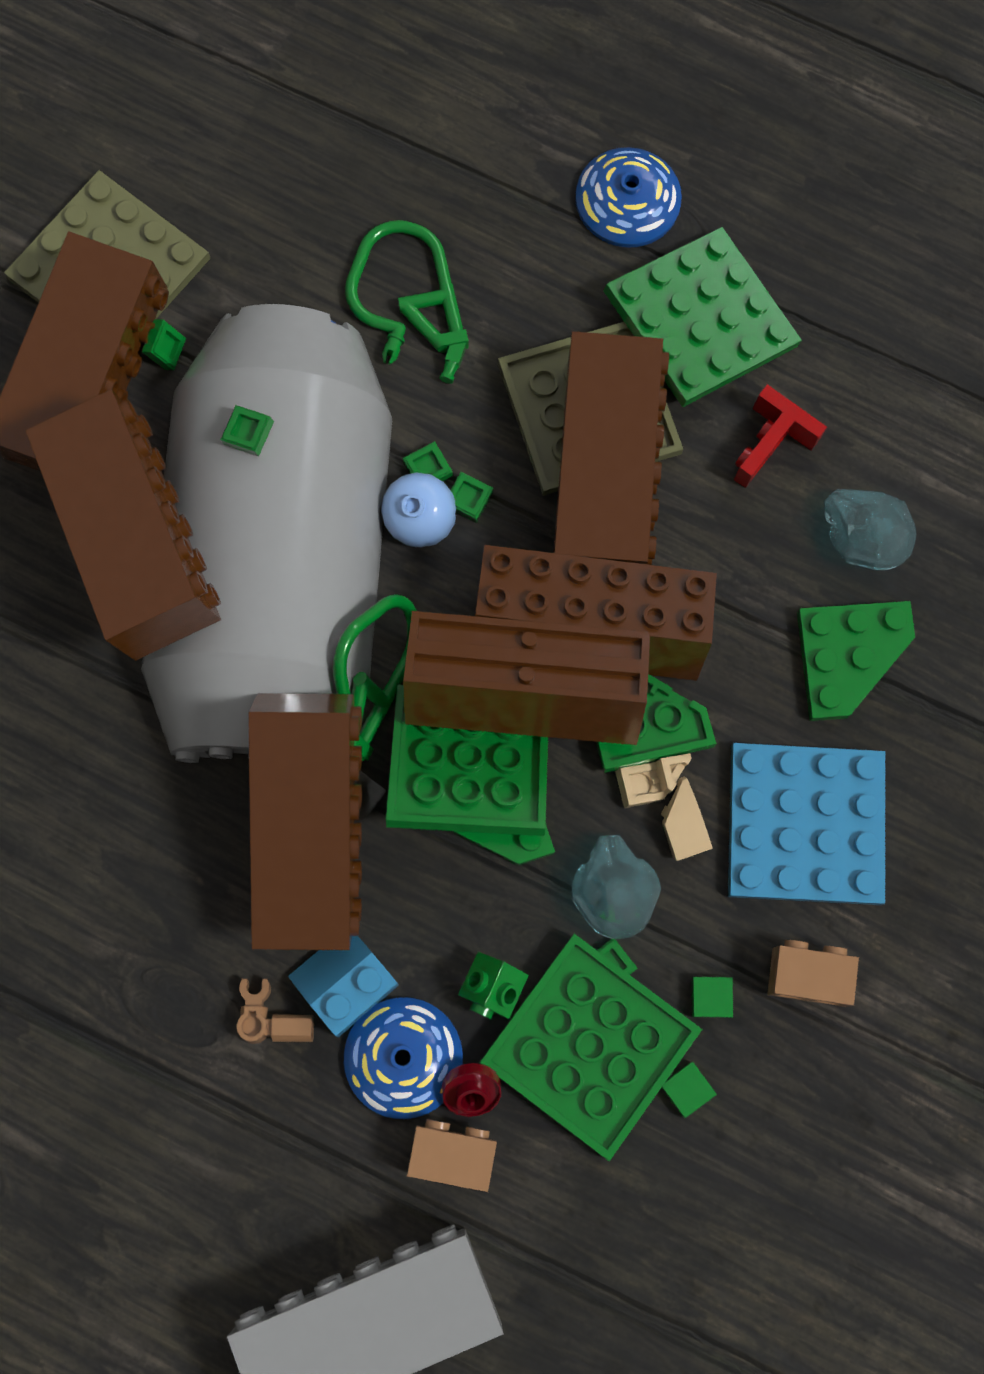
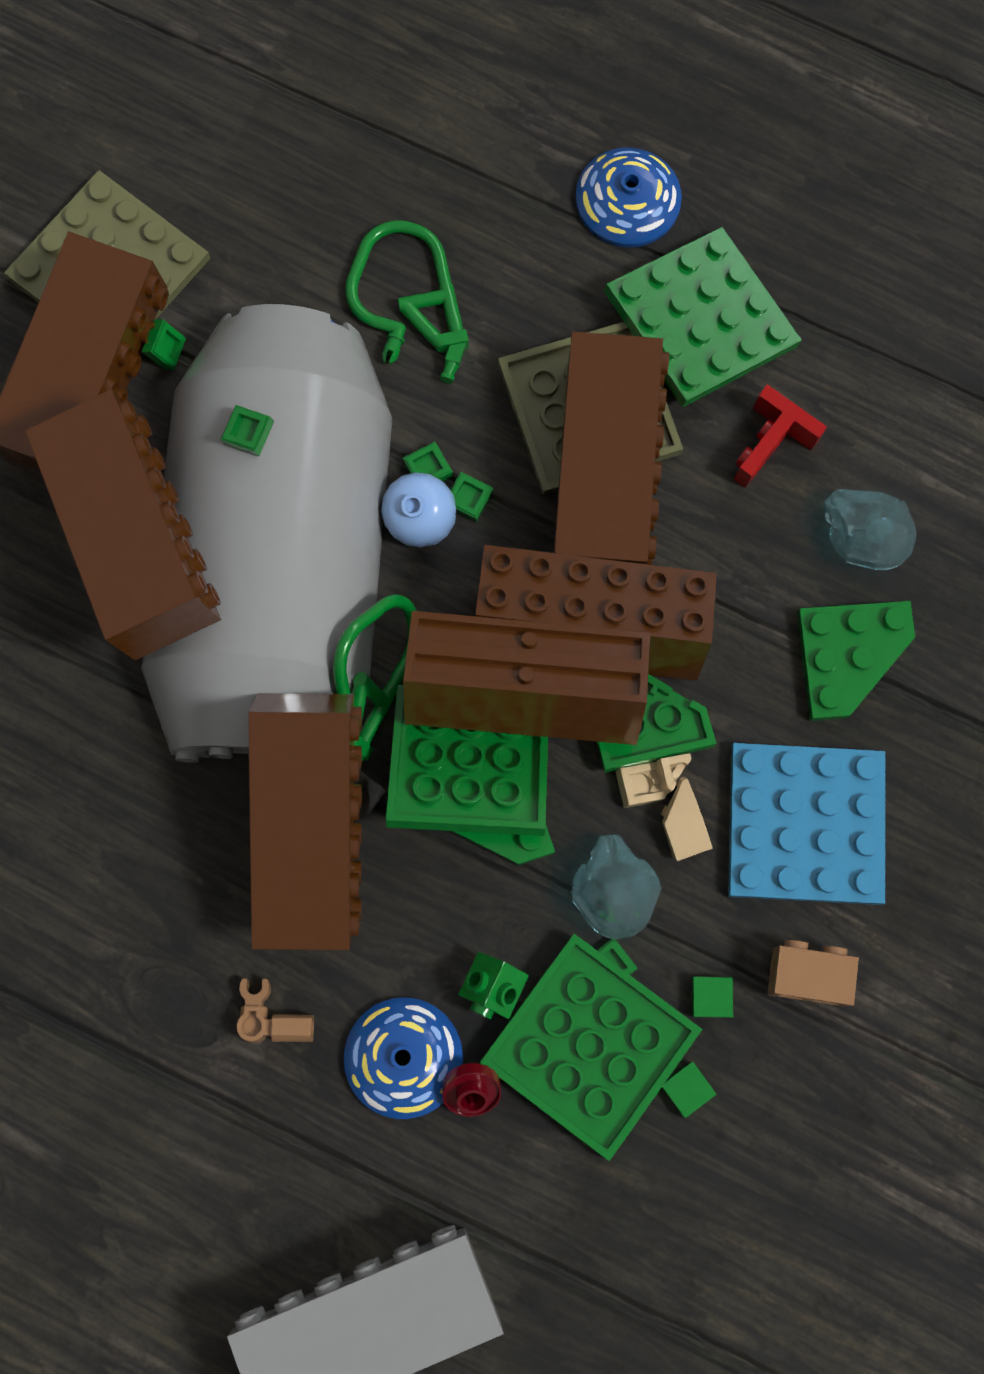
(343, 984): dark azure slope -> none
(452, 1156): medium nougat brick -> none

